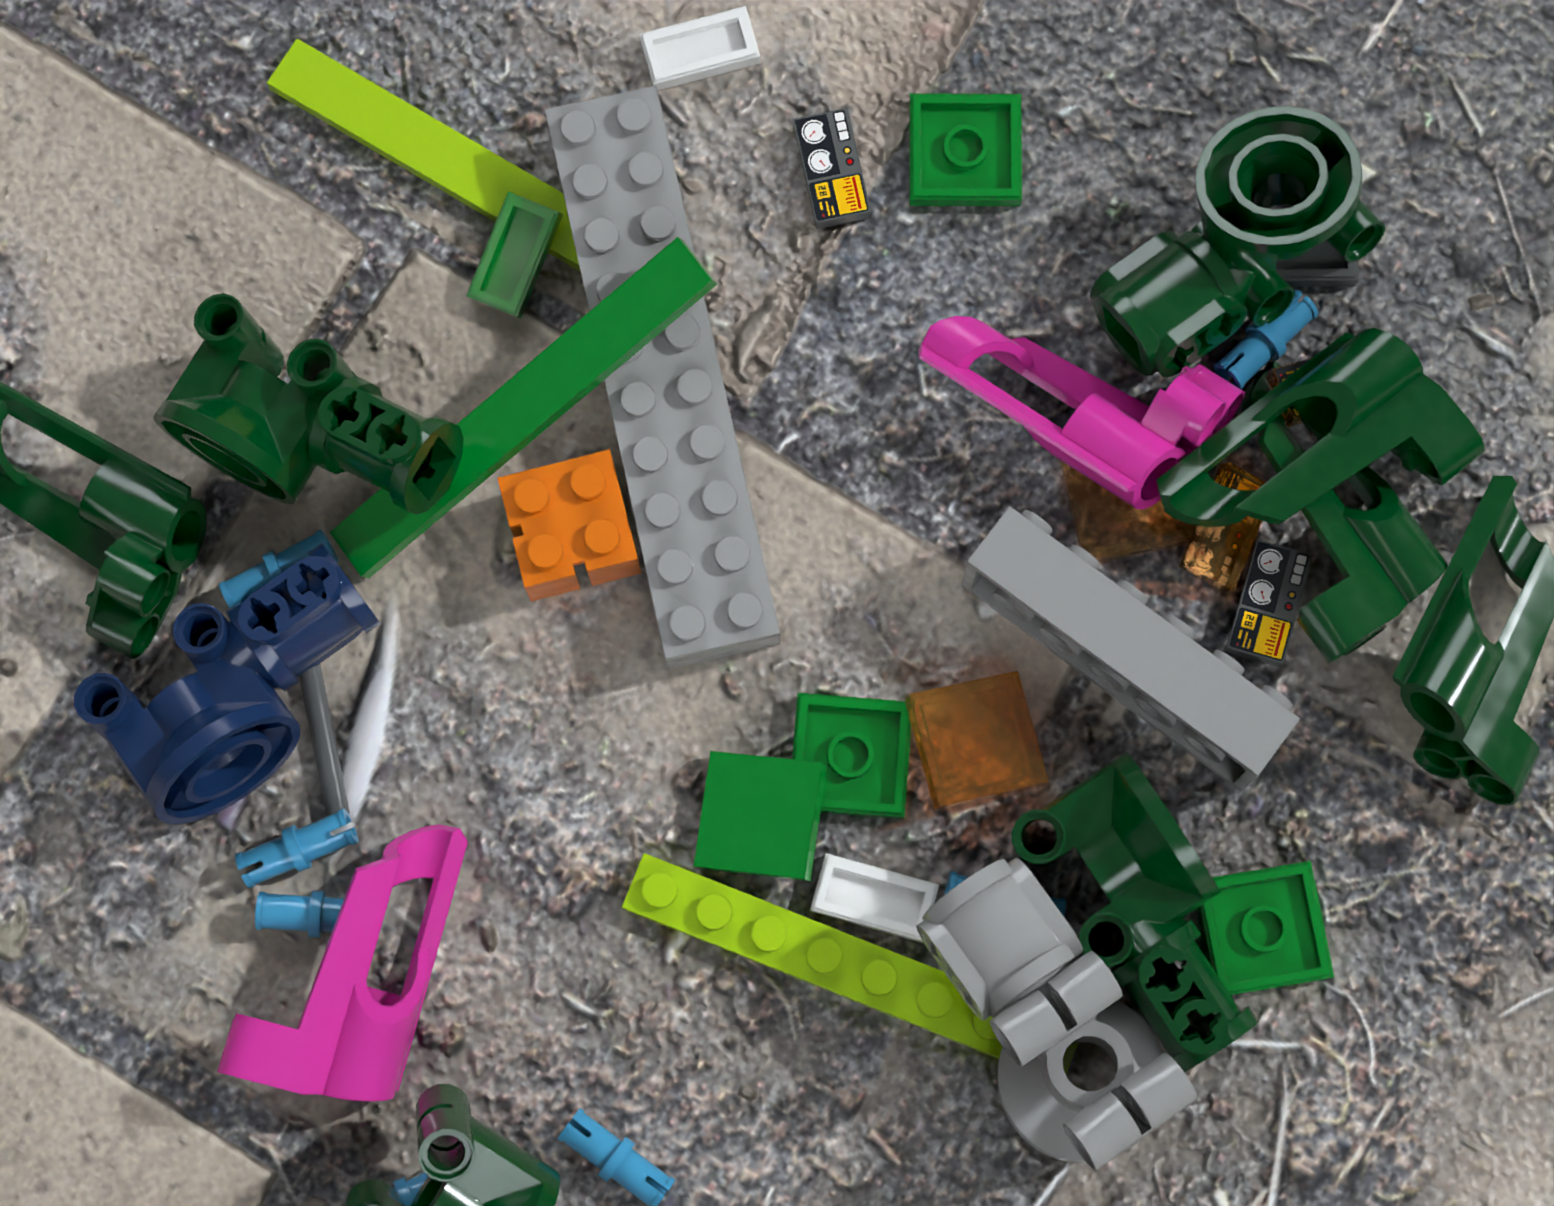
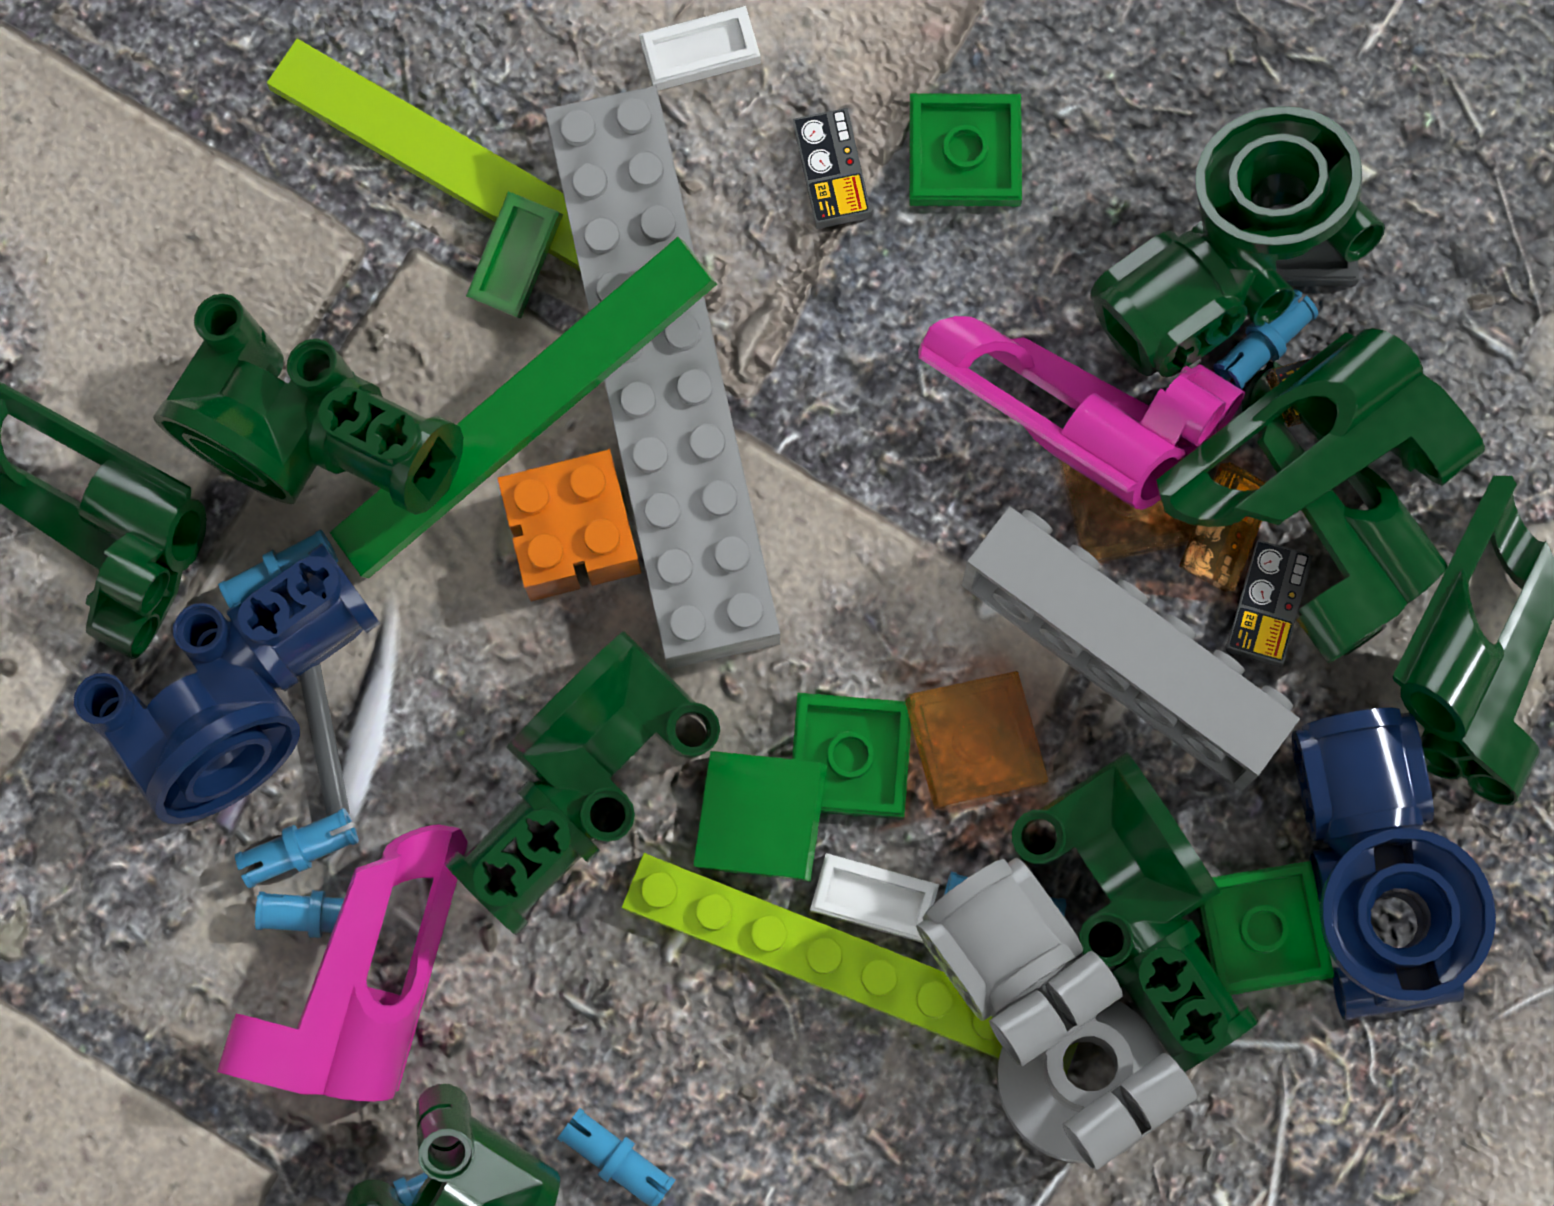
(573, 754): none -> dark green piece
(1367, 800): none -> dark blue piece

